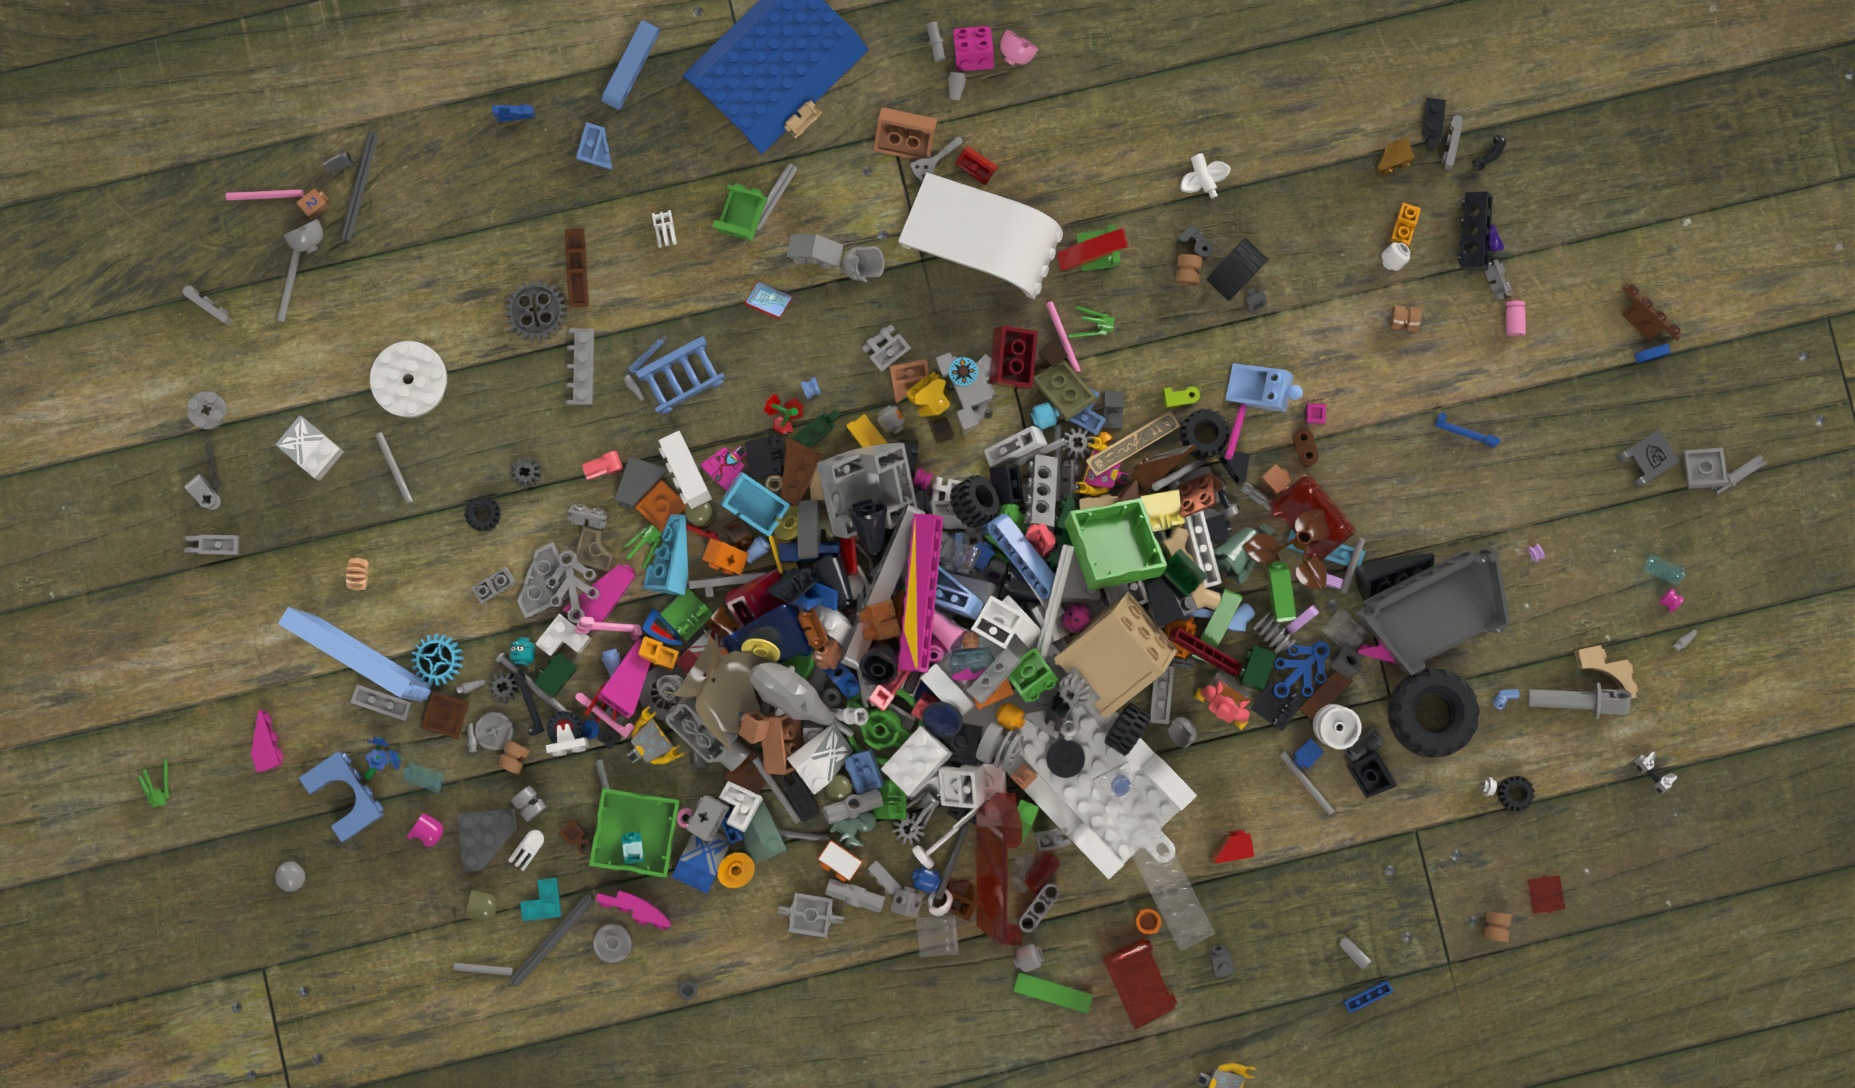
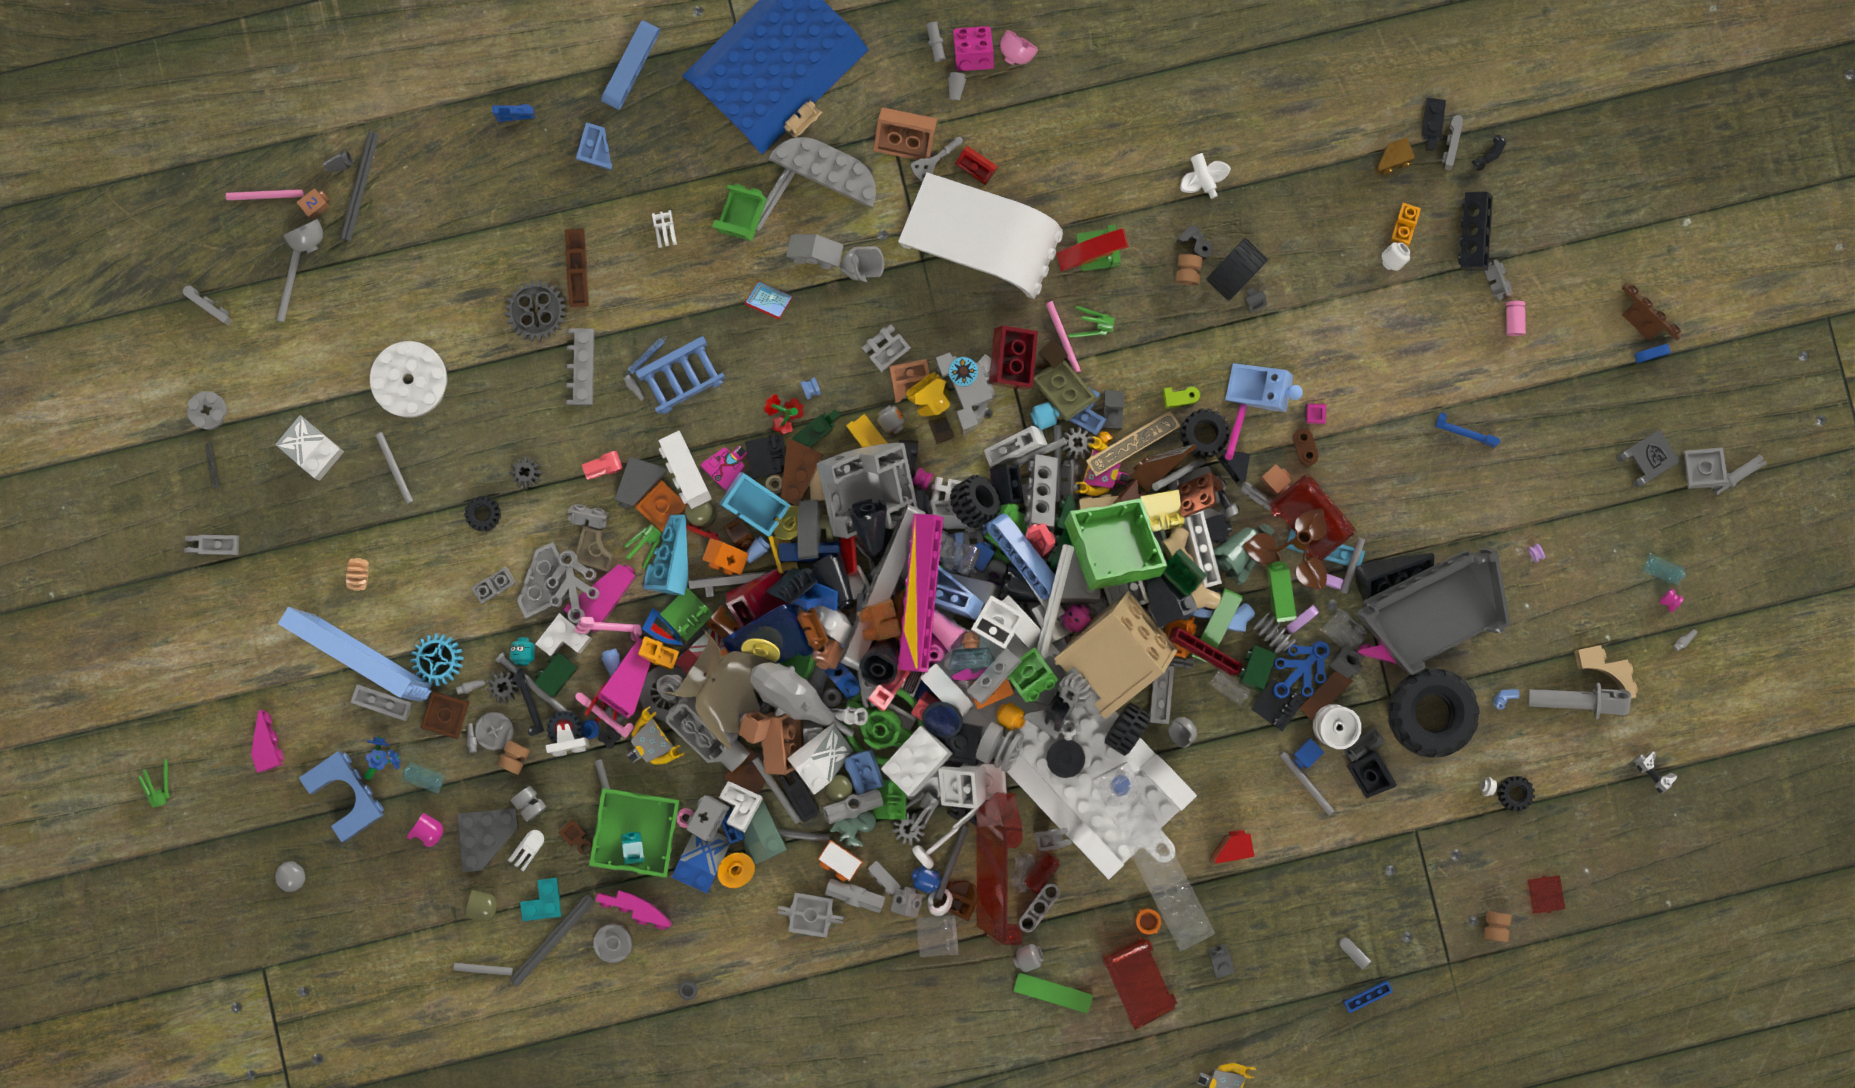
(201, 491): light grey piece -> none
(697, 761): dark grey cone -> none
(827, 167): none -> light grey plate
(1023, 776): nougat tile -> none
(1027, 814): bright green slope -> none
(1225, 703): coral torso -> none
(1405, 318): medium nougat wheel -> none
(1494, 240): dark purple piece -> none

